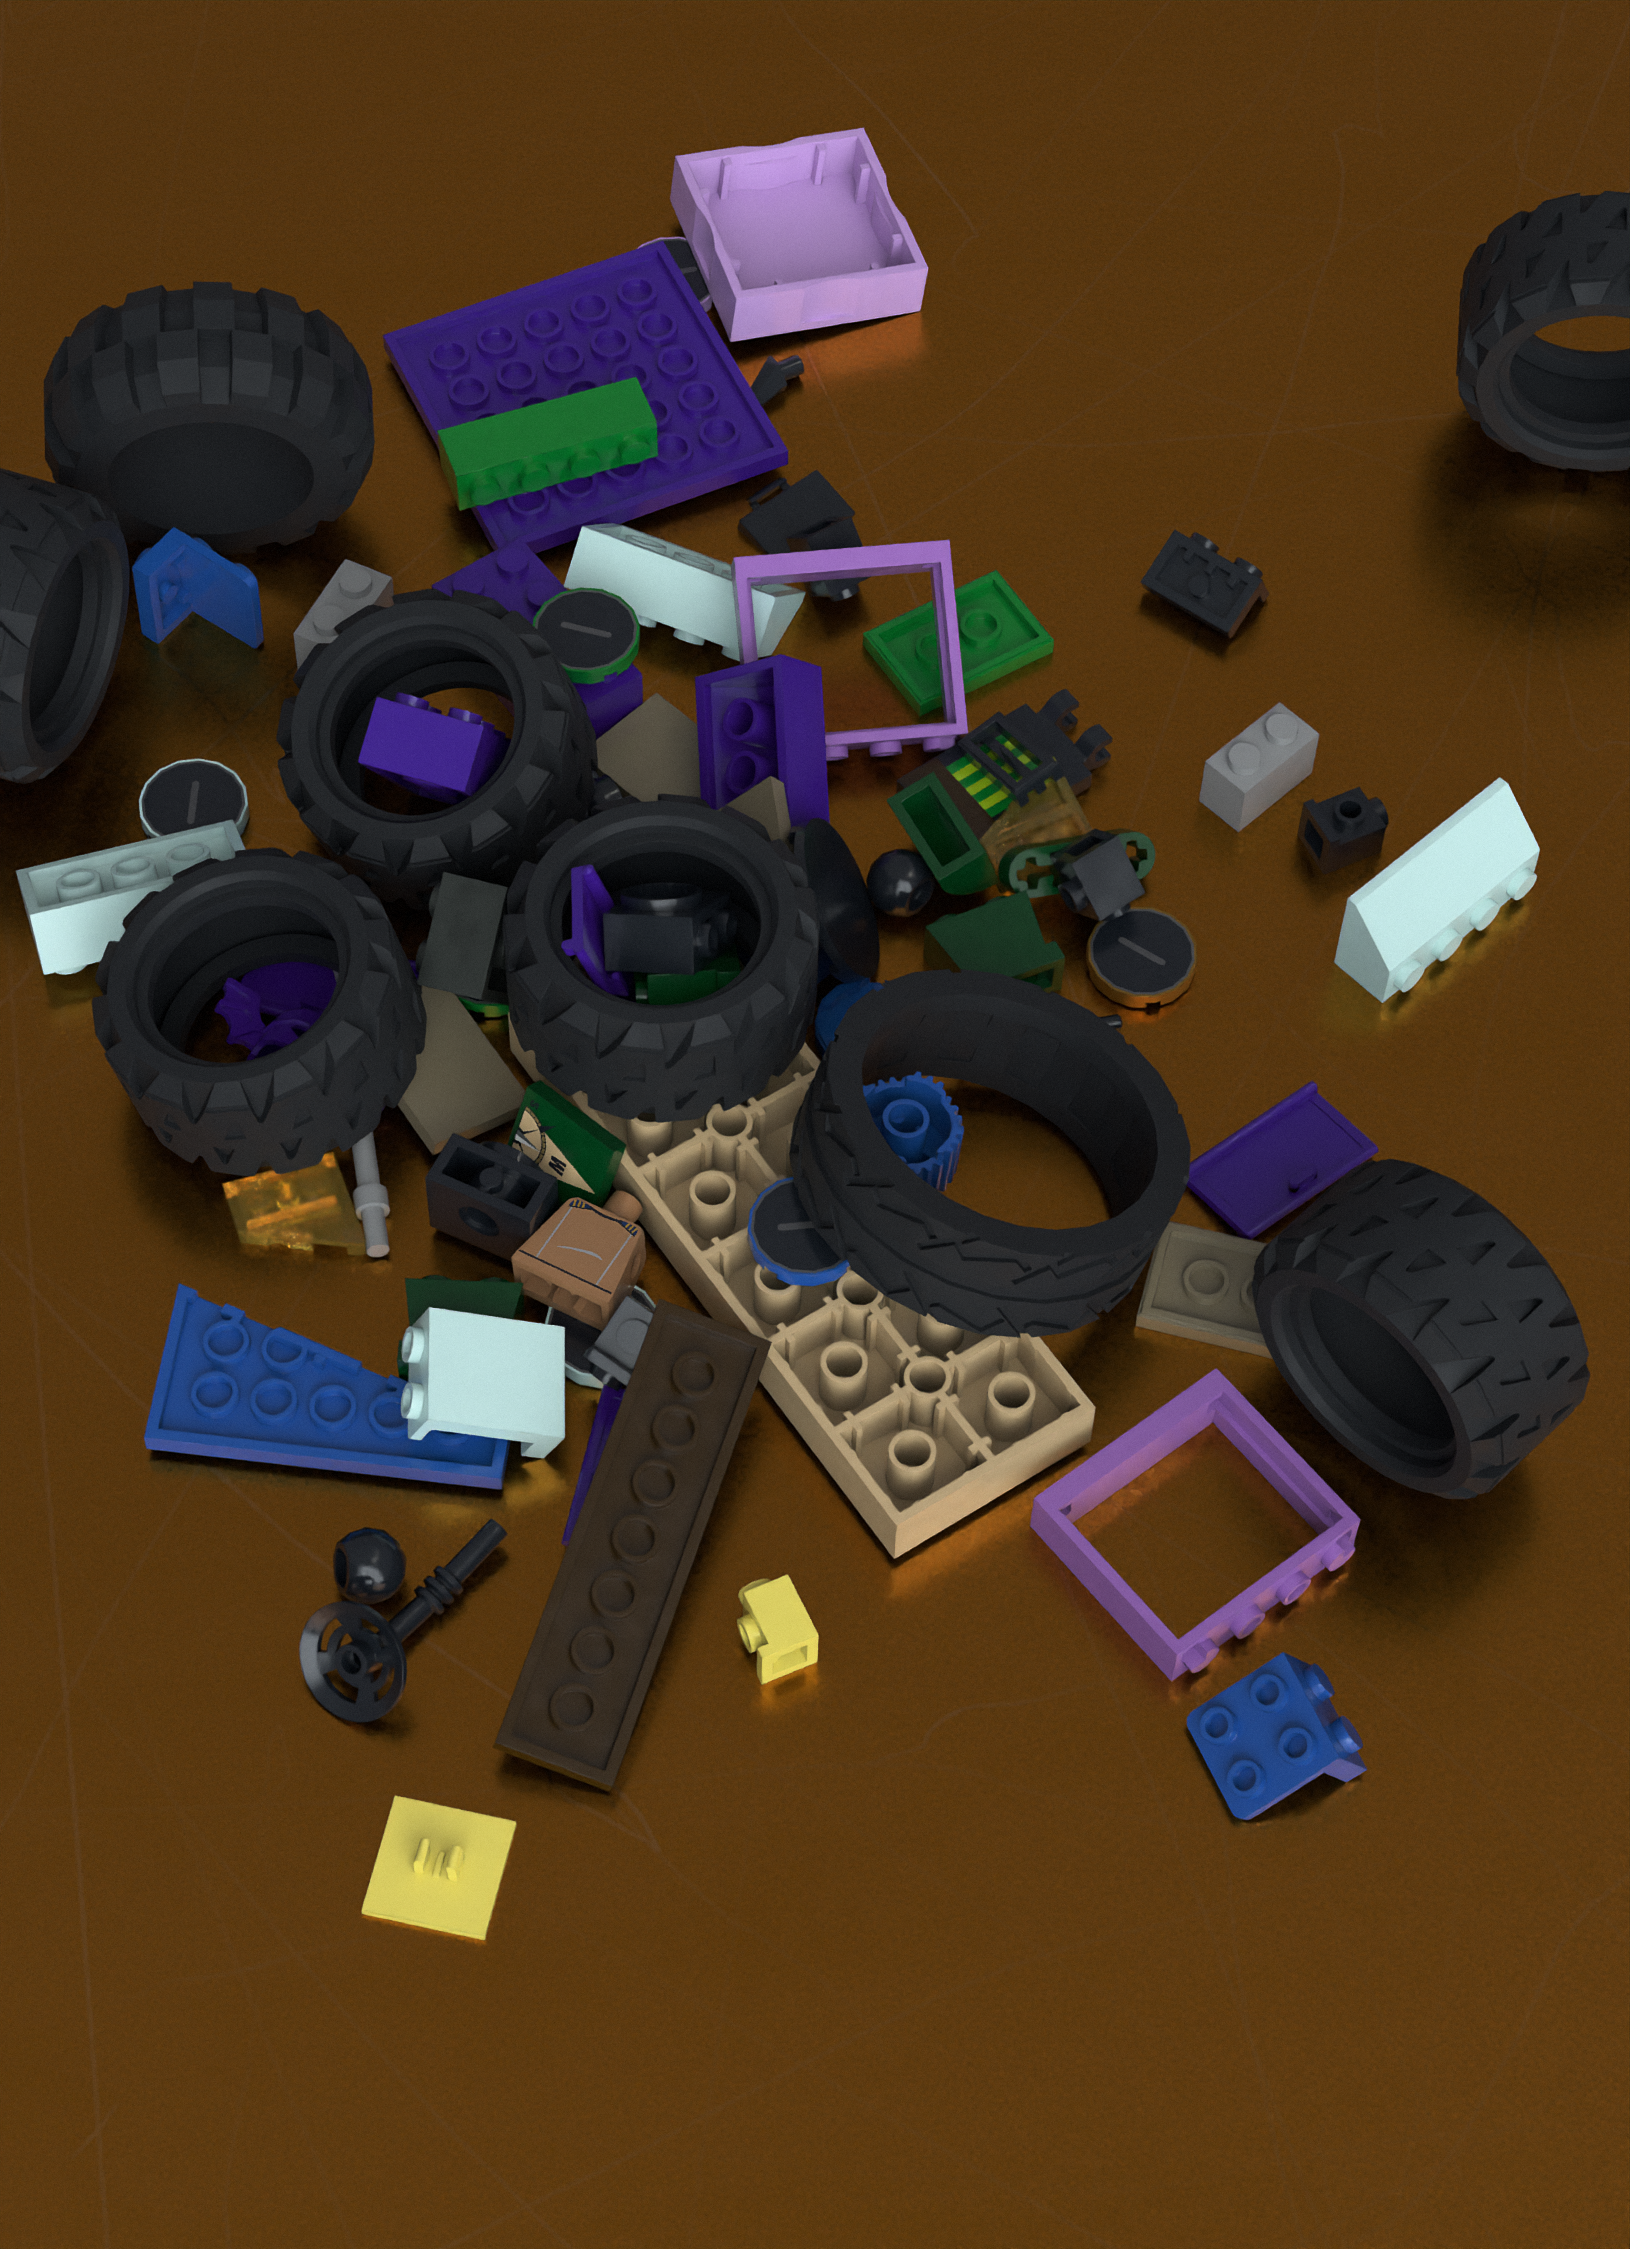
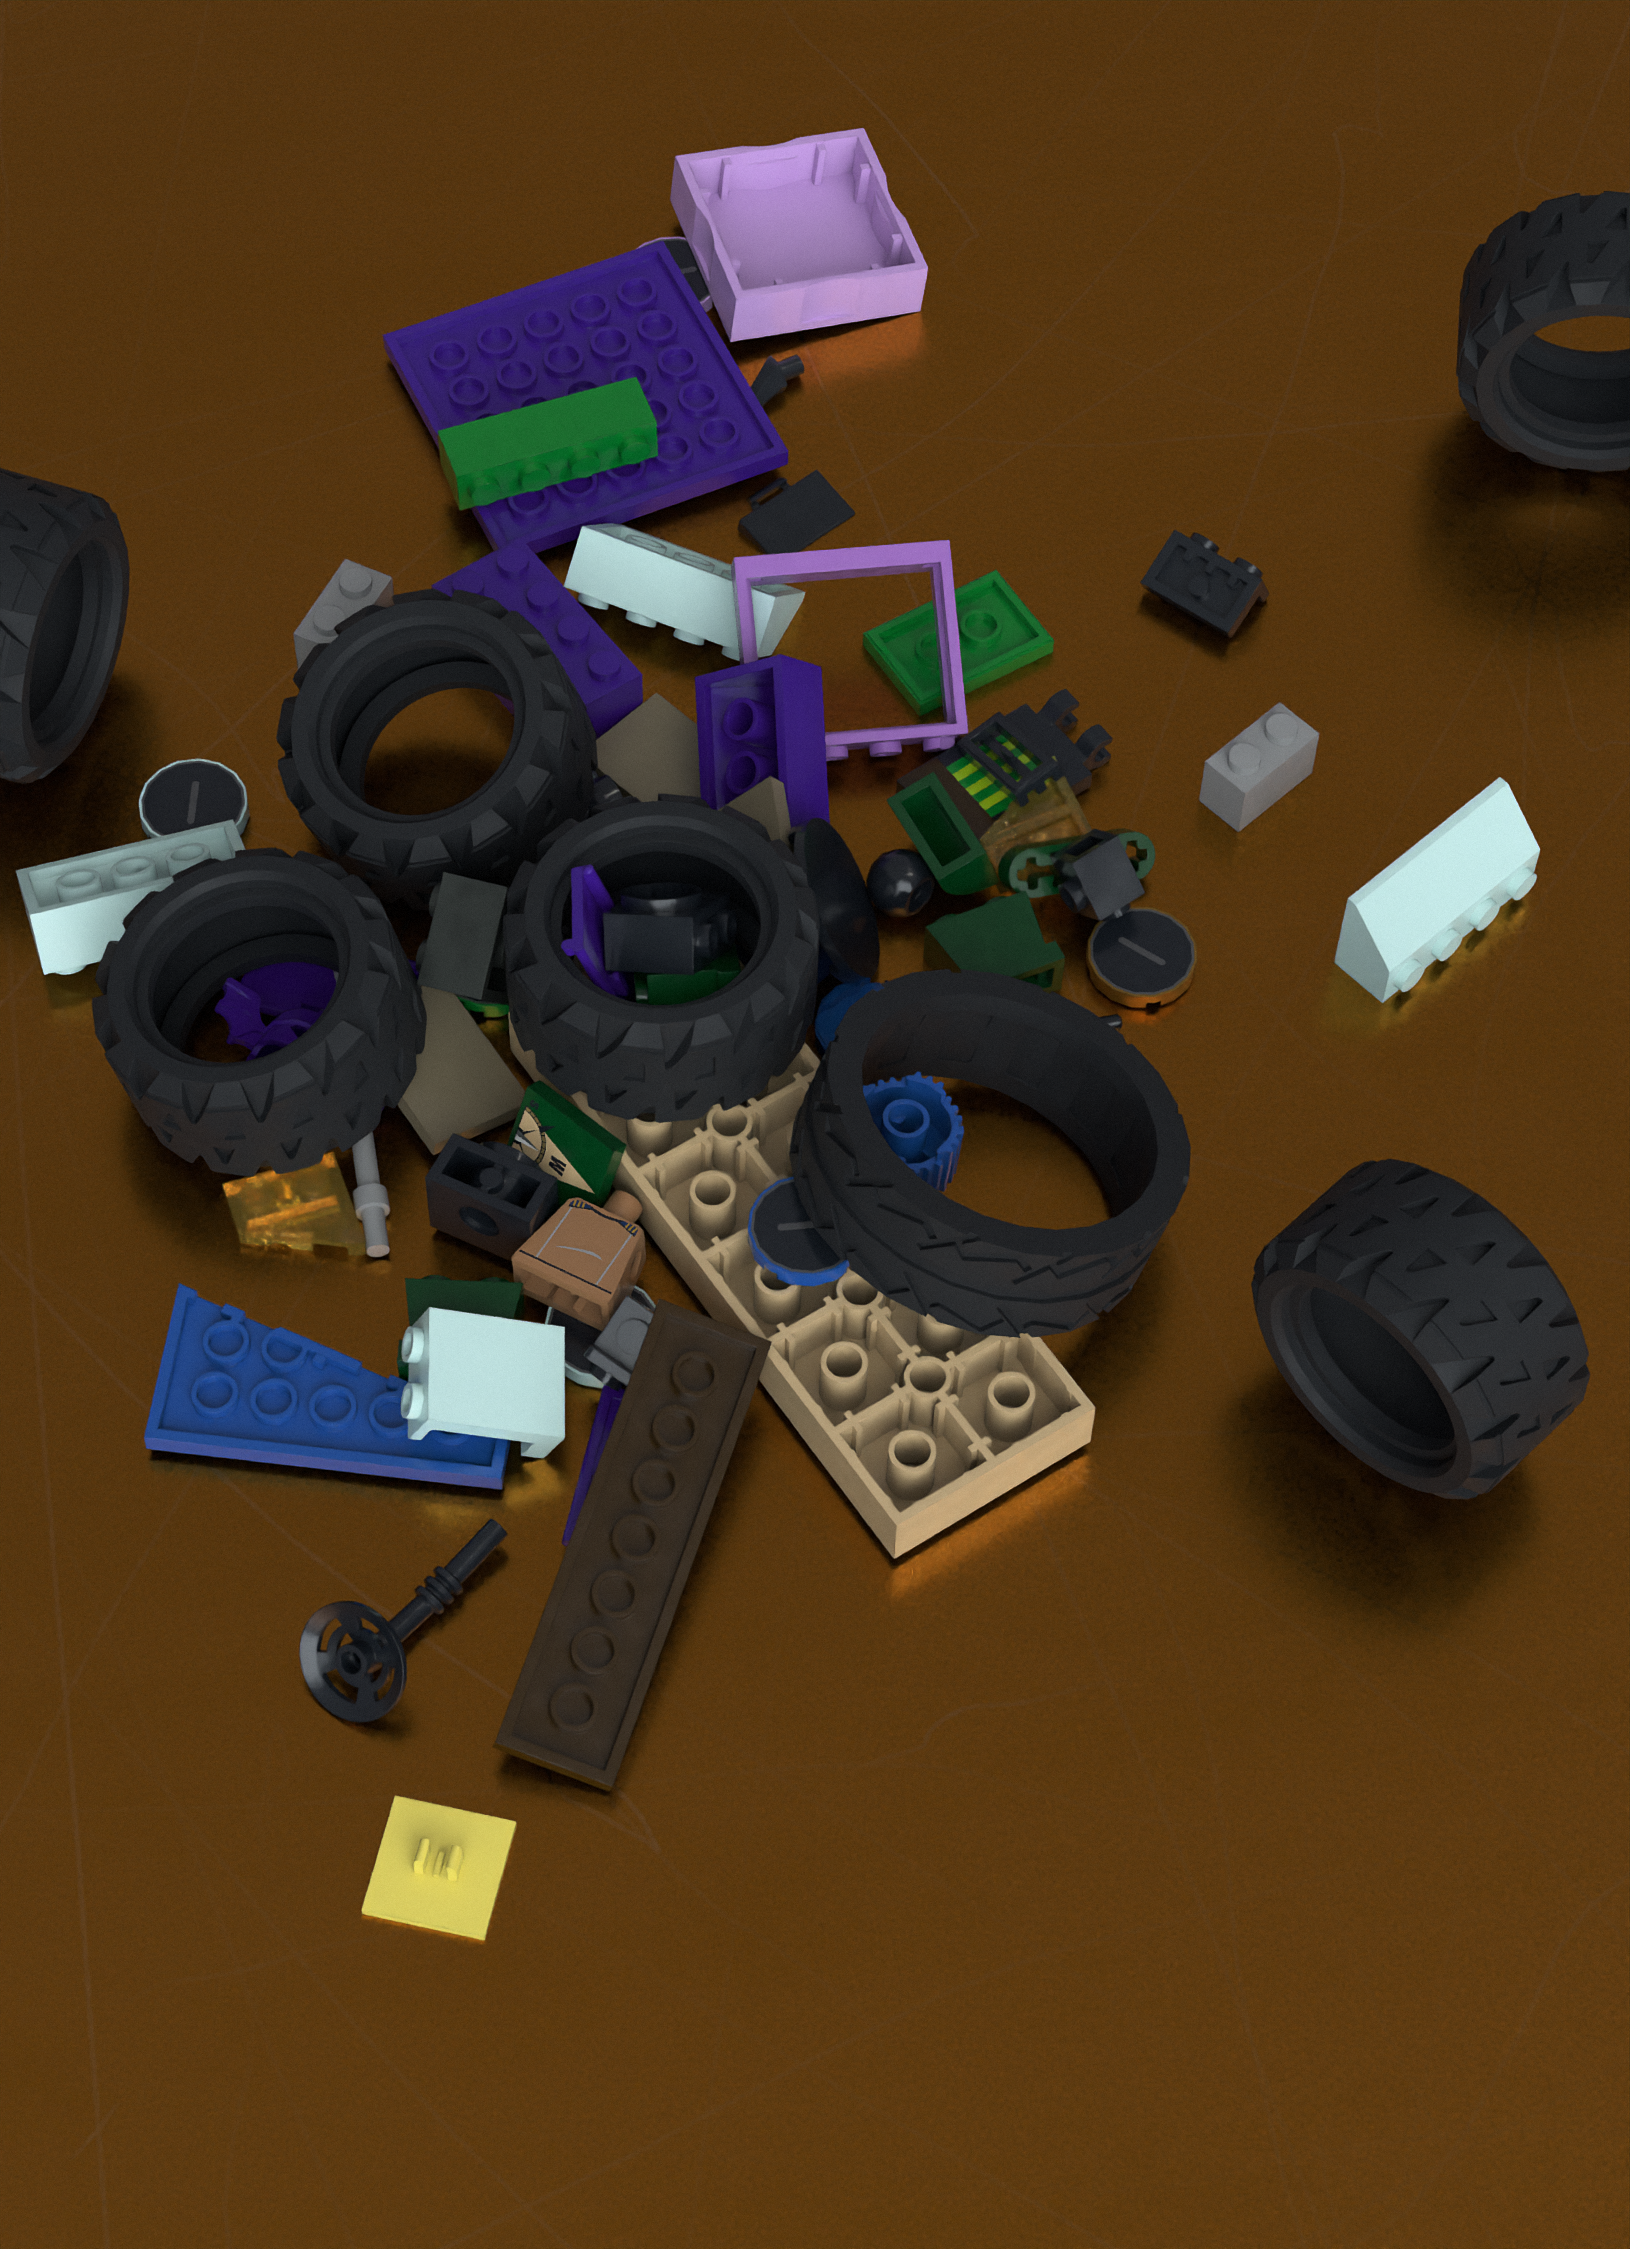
(188, 576): blue bracket -> none
(211, 415): black tyre -> none
(369, 1565): black piece -> none
(430, 751): dark purple brick -> none
(589, 633): black tile -> none
(776, 1628): light yellow brick -> none
(826, 535): black brick -> none
(1120, 1462): medium lavender window -> none
(1203, 1289): dark tan tile -> none
(1274, 1735): blue bracket -> none
(1289, 1147): dark purple door -> none
(1343, 829): black brick -> none

